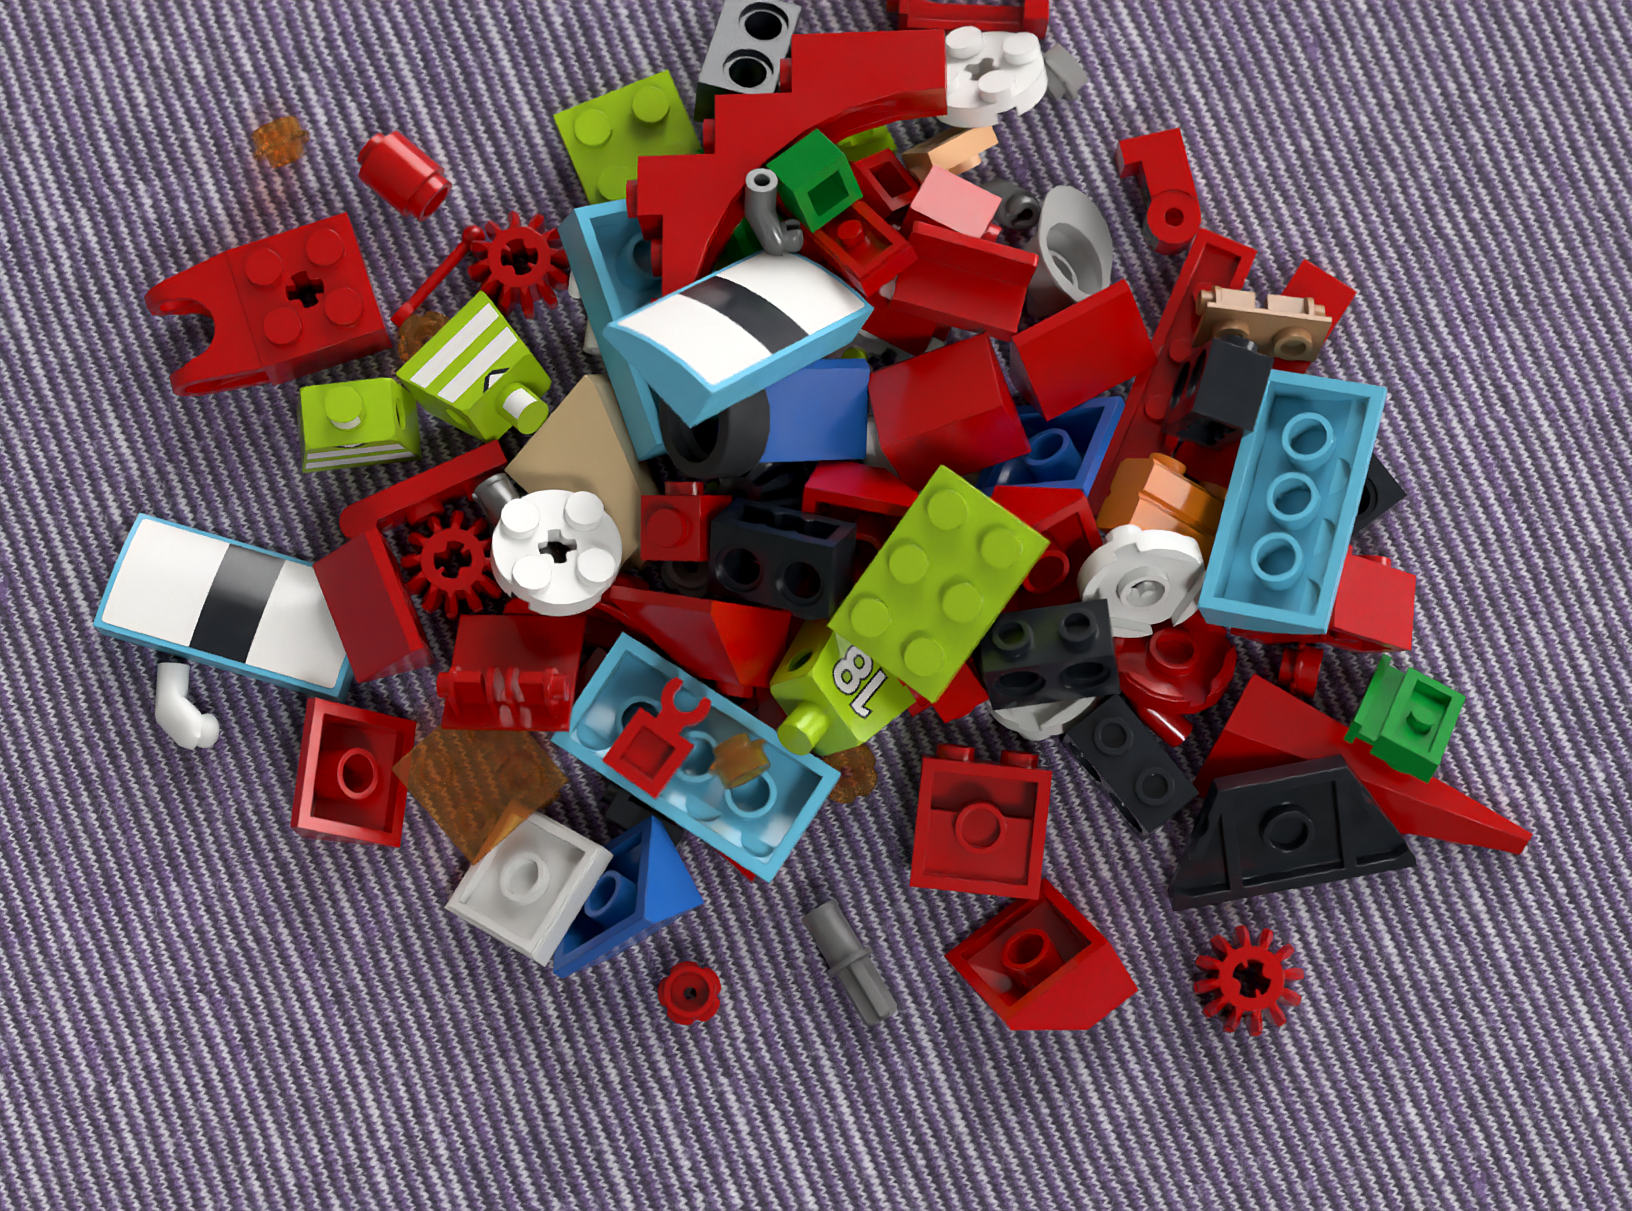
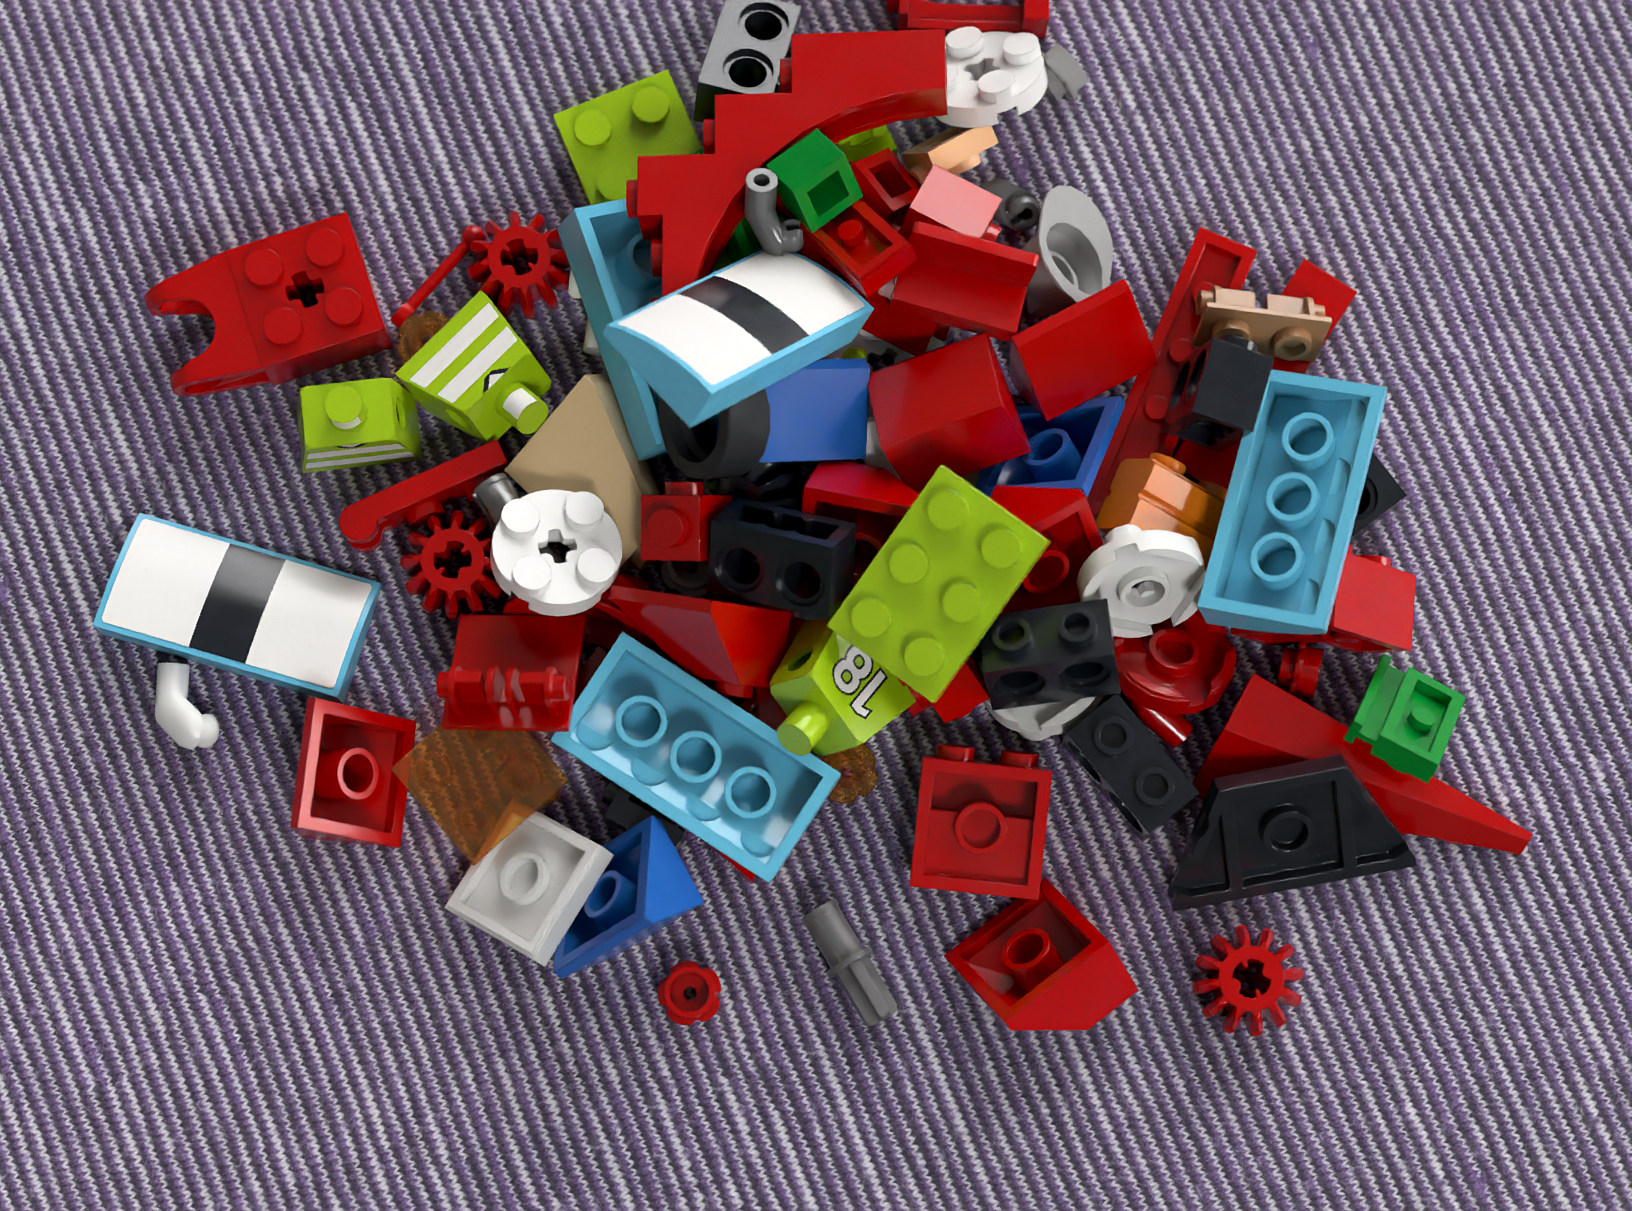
(280, 141): clear orange plate -> none
(373, 608): red slope -> none
(403, 175): red brick -> none
(651, 747): red plate -> none
(739, 760): clear orange plate -> none
(1165, 187): red leg -> none

